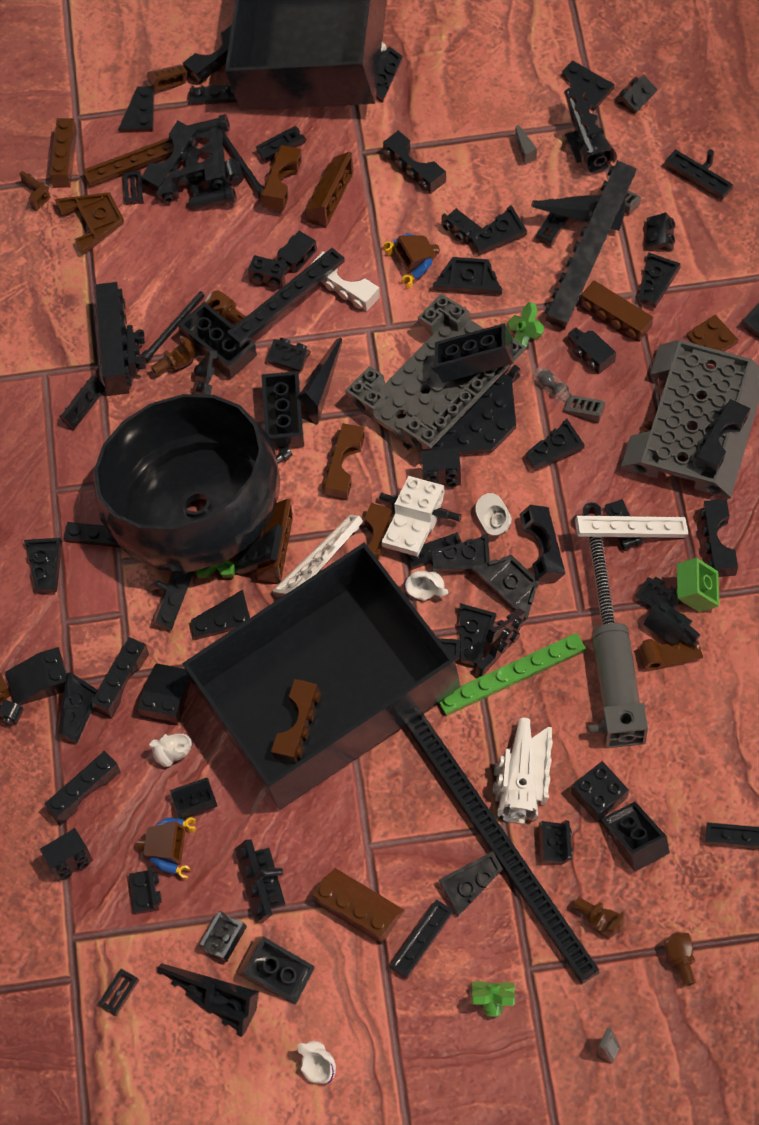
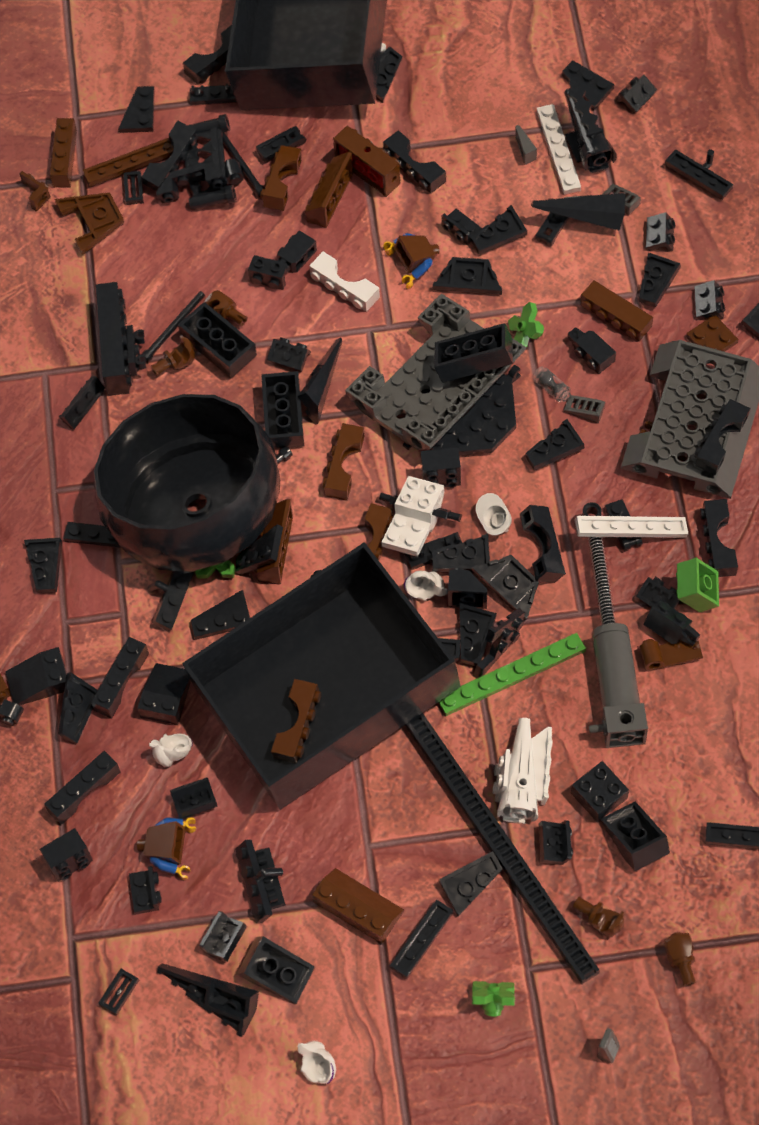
(167, 77): reddish brown brick -> none
(203, 374): black wing -> none
(285, 297): black plate -> none
(319, 556): white wing -> none
(369, 161): none -> reddish brown brick
(465, 589): none -> black slope
(558, 149): none -> white plate
(590, 245): black brick -> none
(709, 300): none -> black bracket

